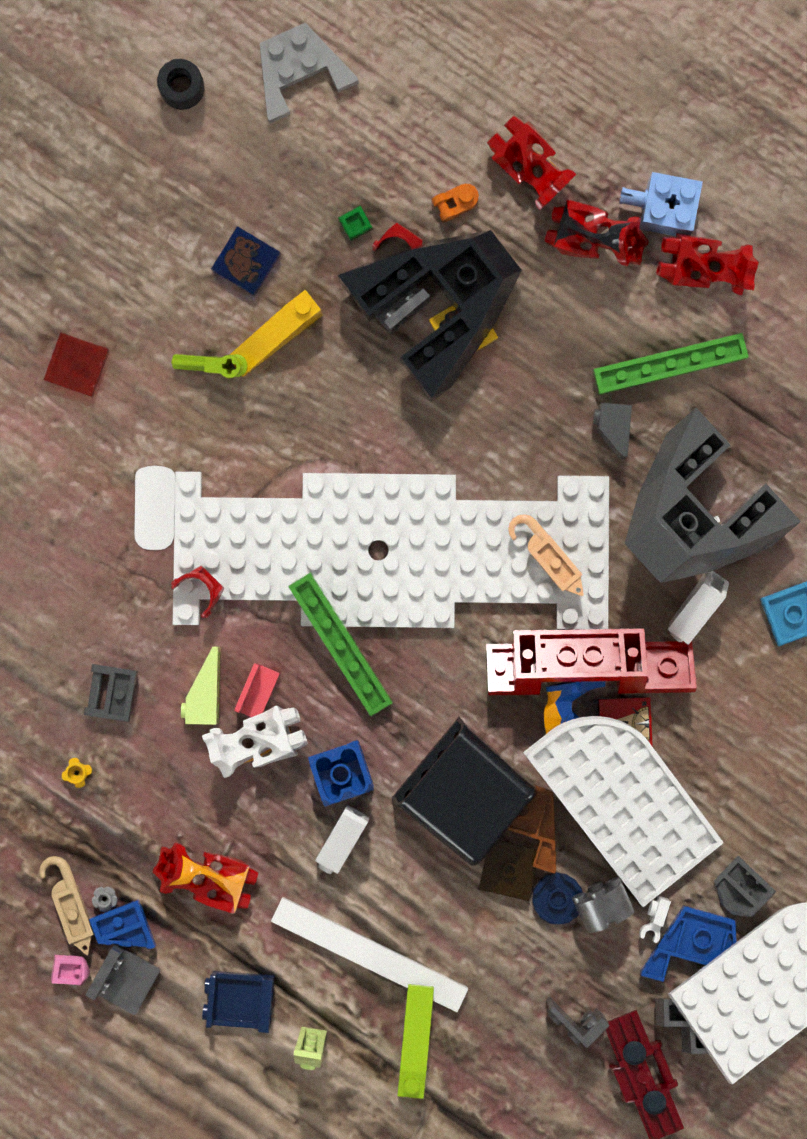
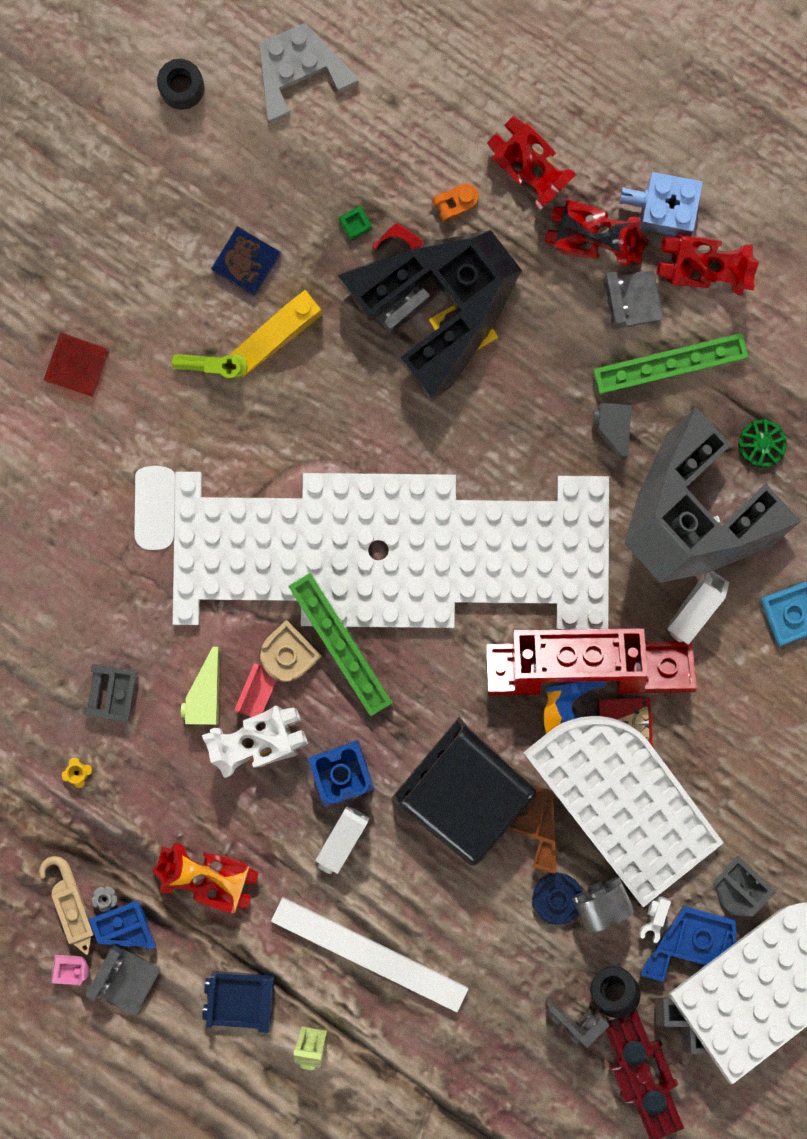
(212, 584): red helmet -> none
(287, 654): none -> tan tile
(415, 1041): lime slope -> none
(509, 870): dark brown plate -> none
(549, 555): light nougat plate -> none
(608, 977): none -> black tyre
(632, 299): none -> flat silver bracket
(762, 443): none -> green wheel

